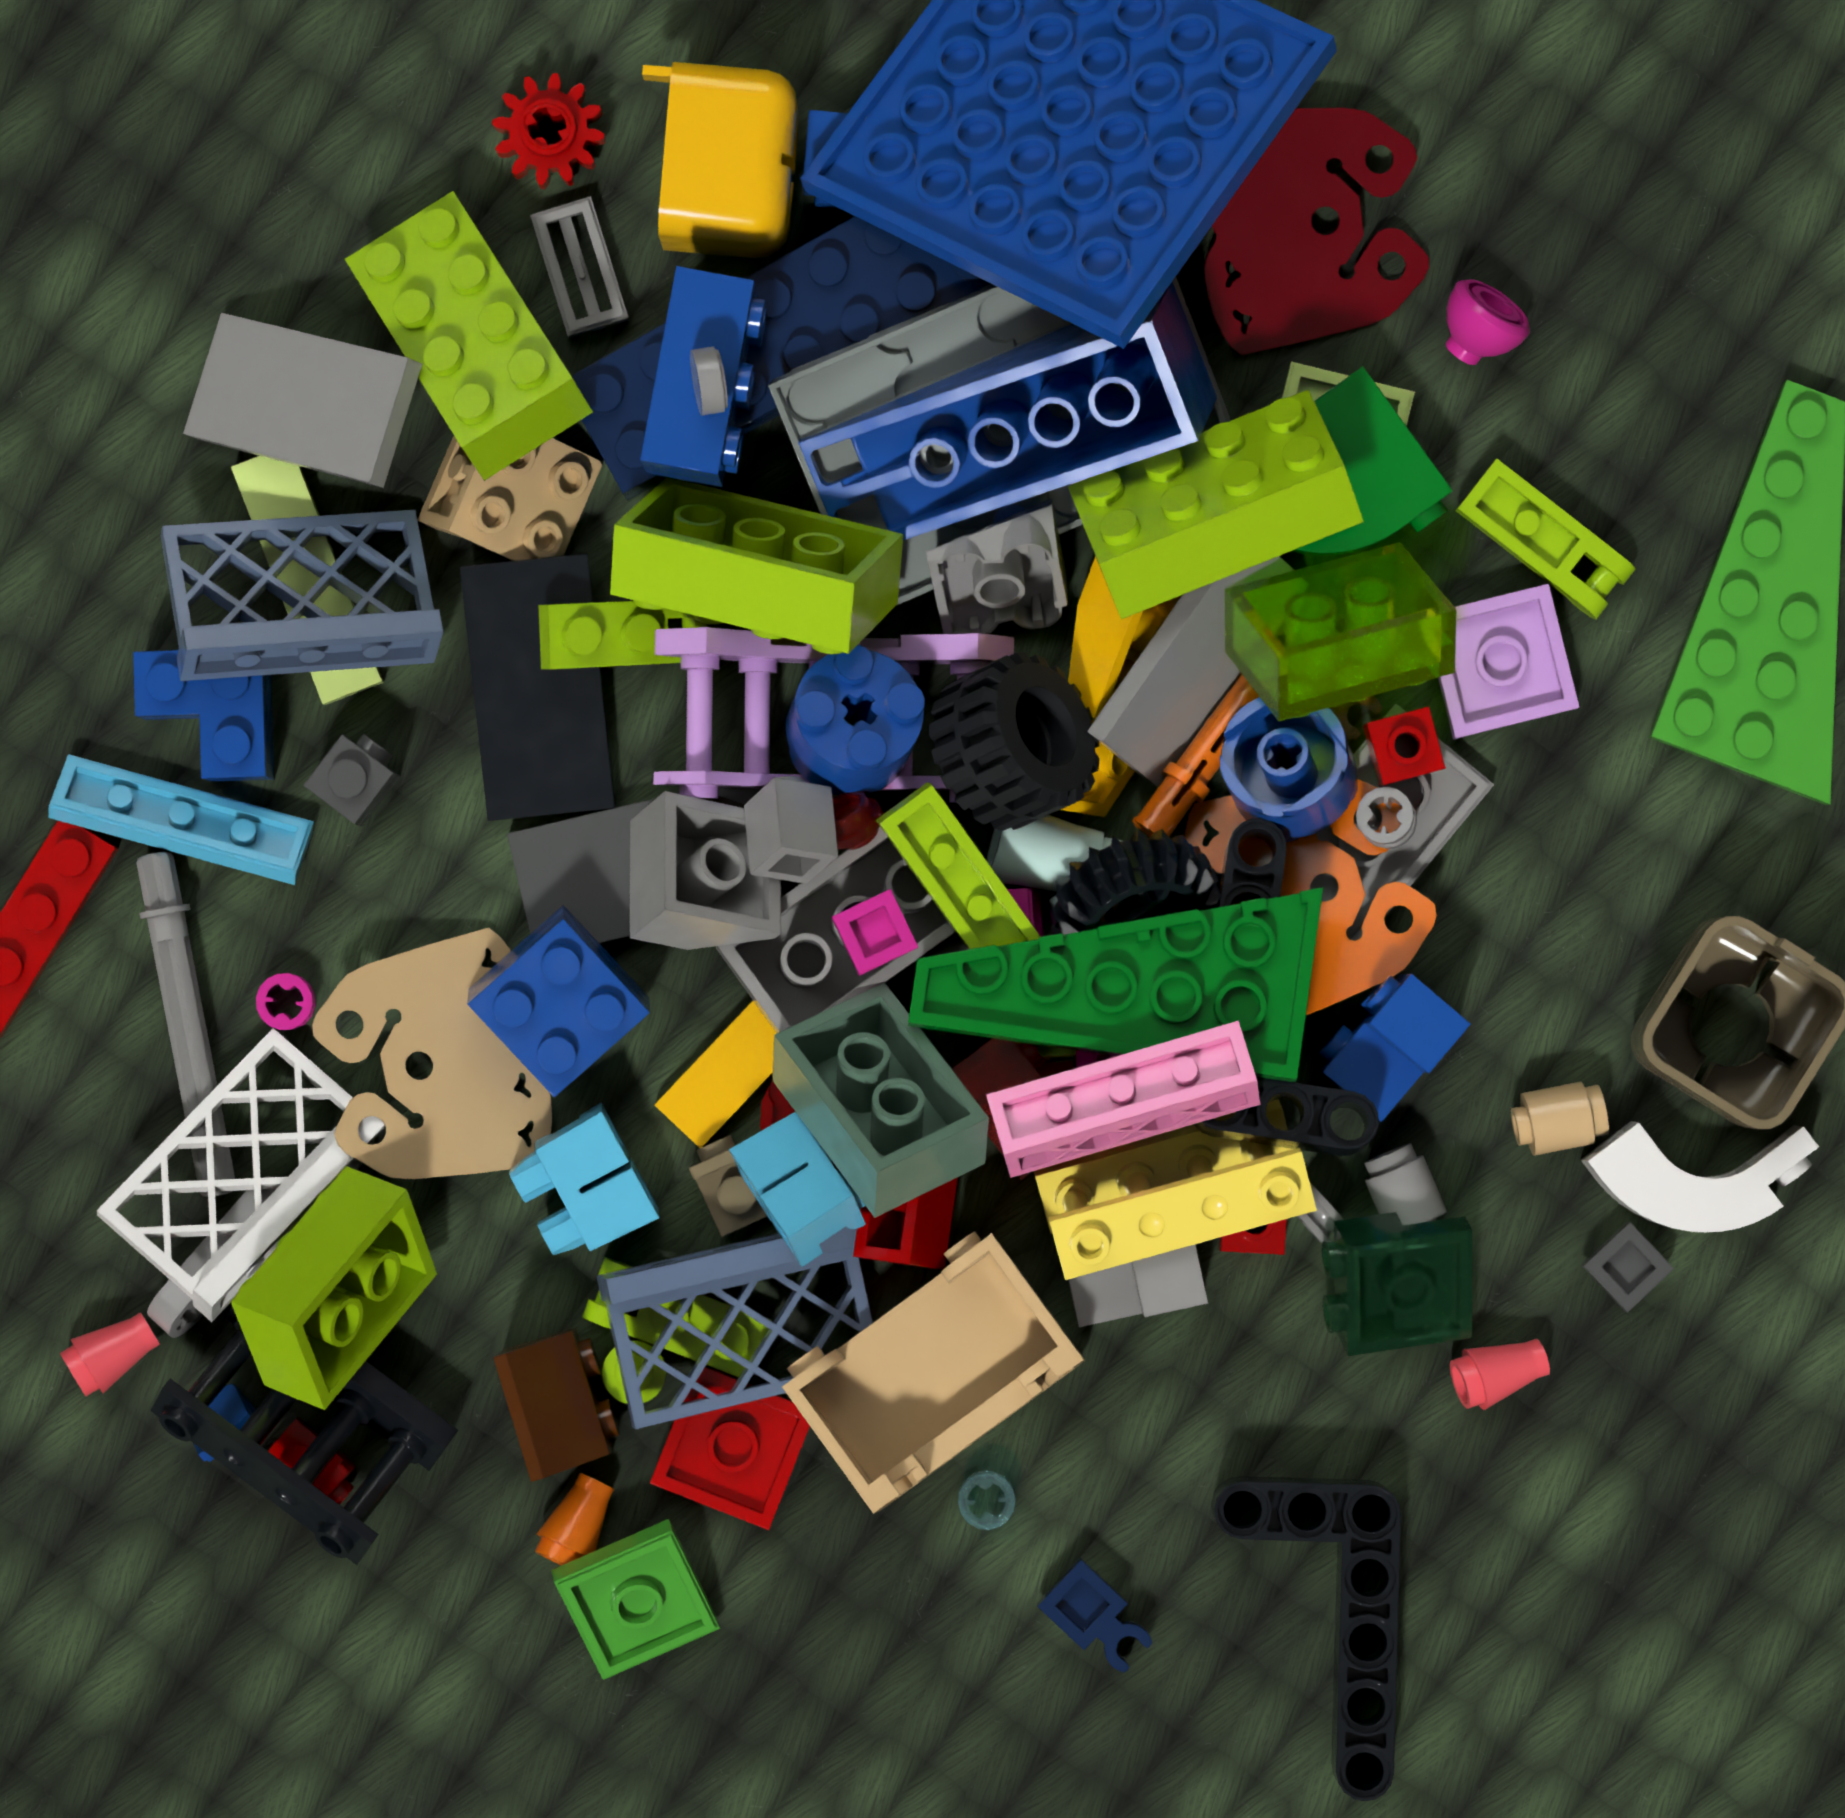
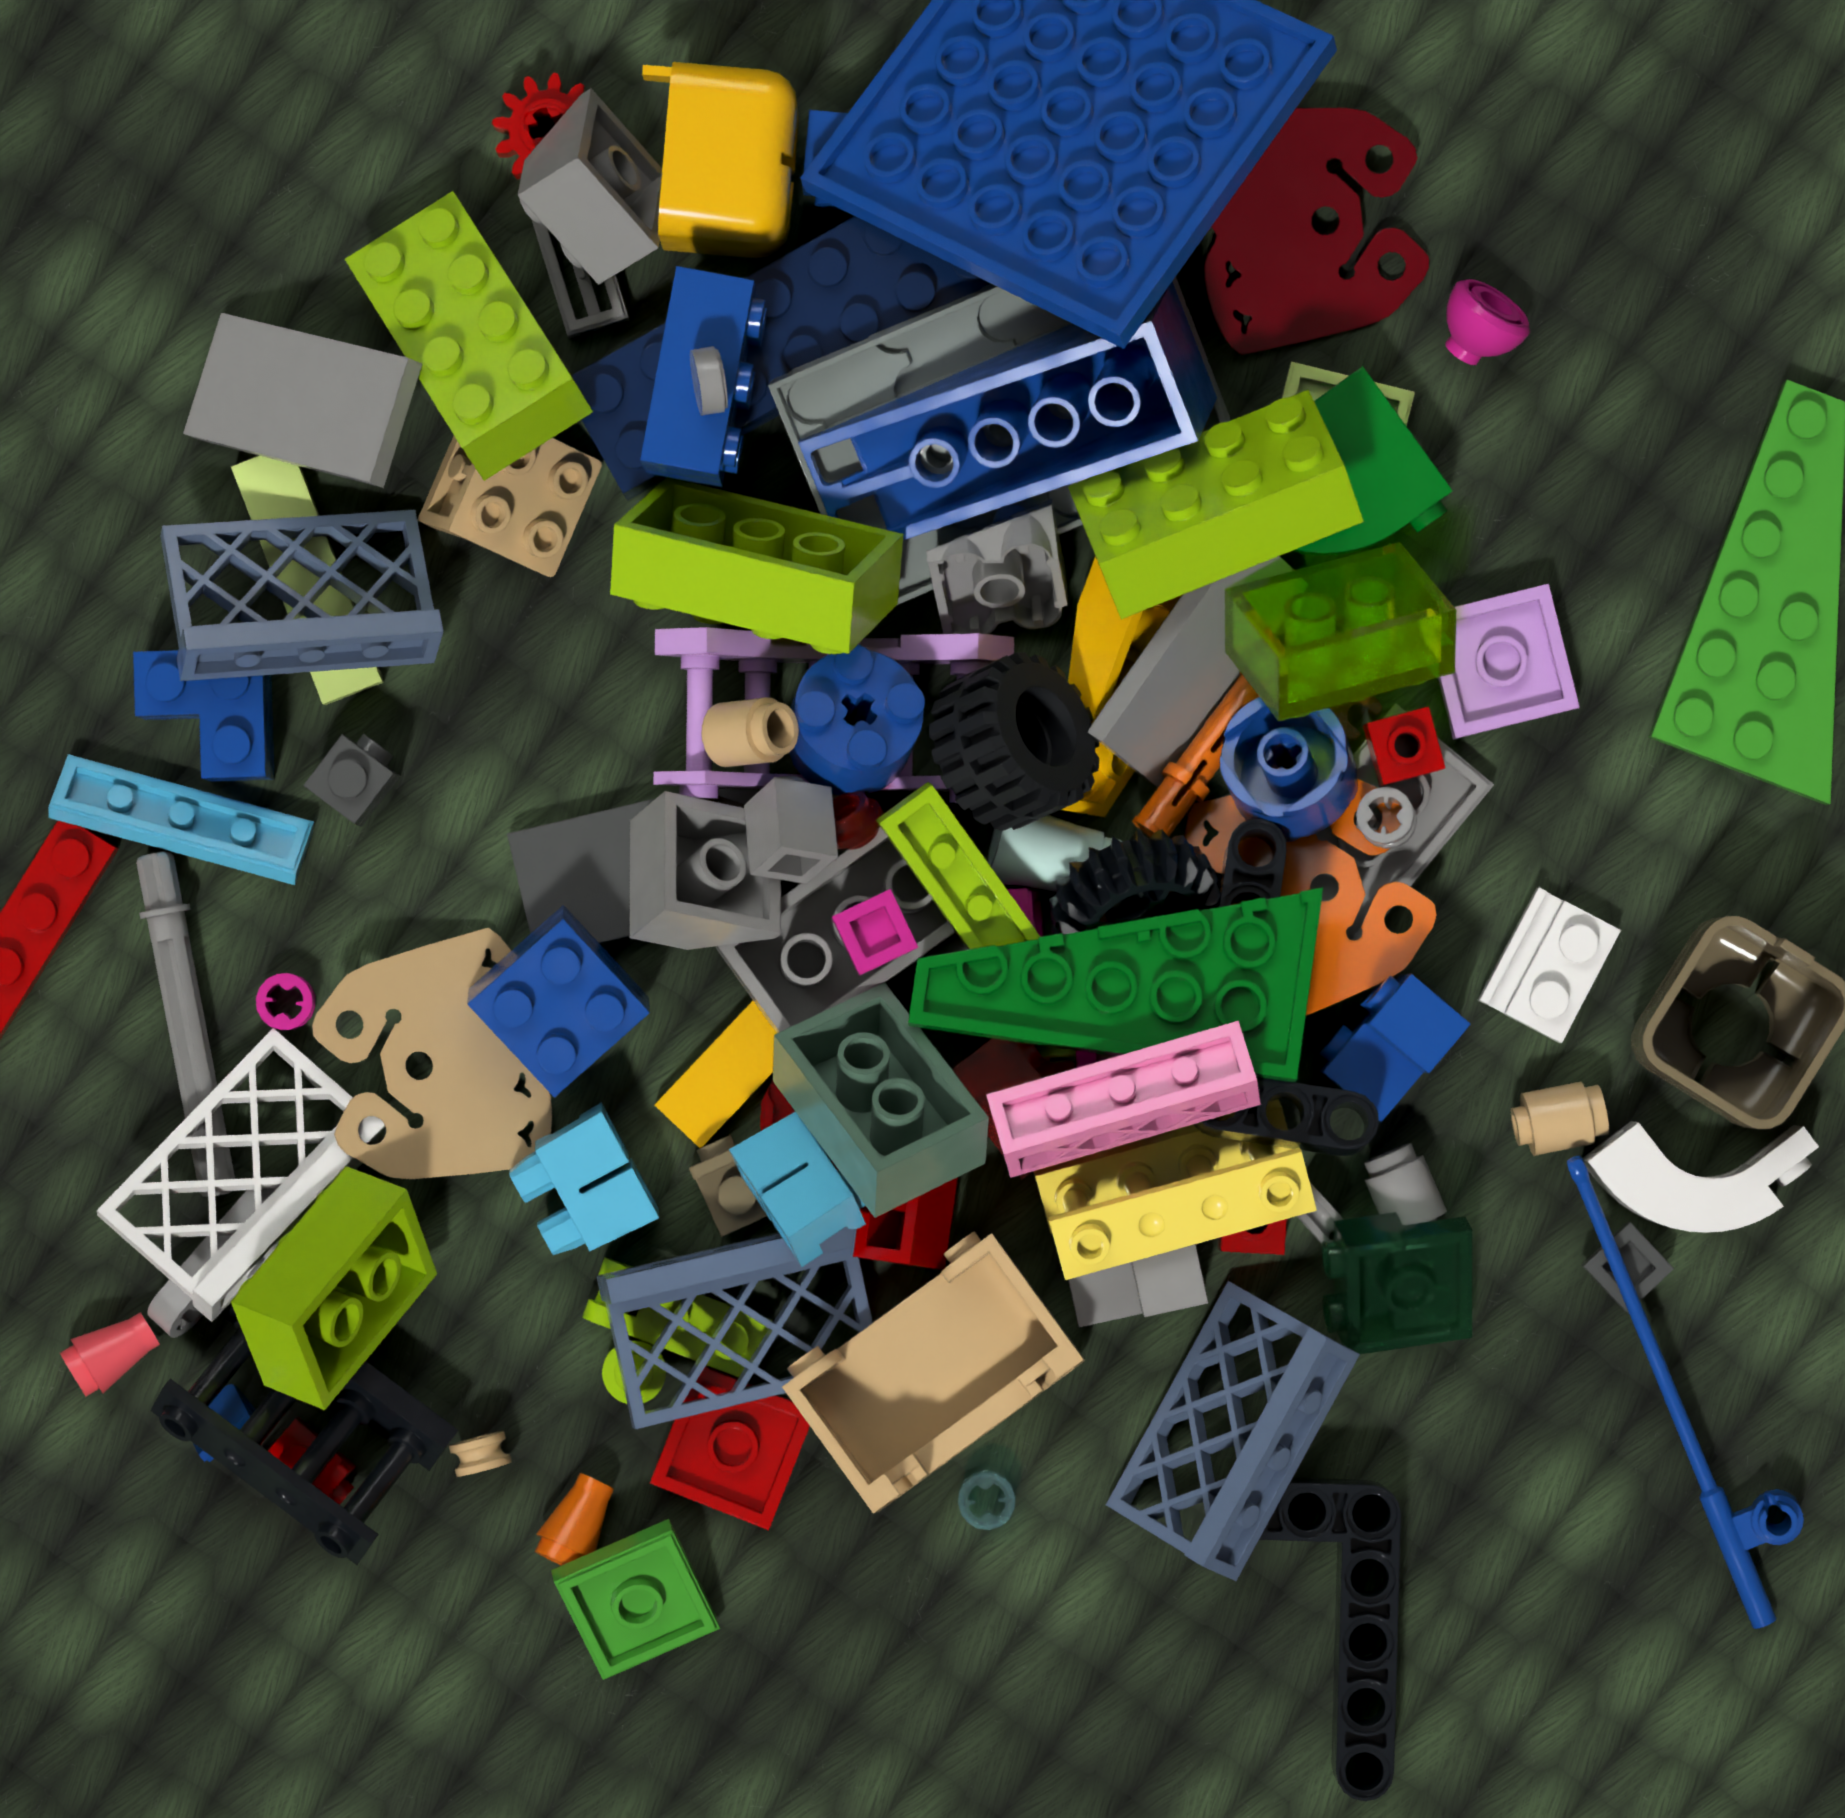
(480, 1453): none -> tan bush
(536, 726): black tile -> none
(556, 1402): reddish brown slope -> none
(594, 189): none -> light grey slope
(603, 634): lime plate -> none
(749, 732): none -> tan brick
(1088, 1609): dark blue plate -> none
(1265, 1450): none -> sand blue fence
(1495, 1372): coral cone -> none
(1544, 537): lime plate -> none
(1549, 965): none -> white plate
(1733, 1531): none -> blue piece

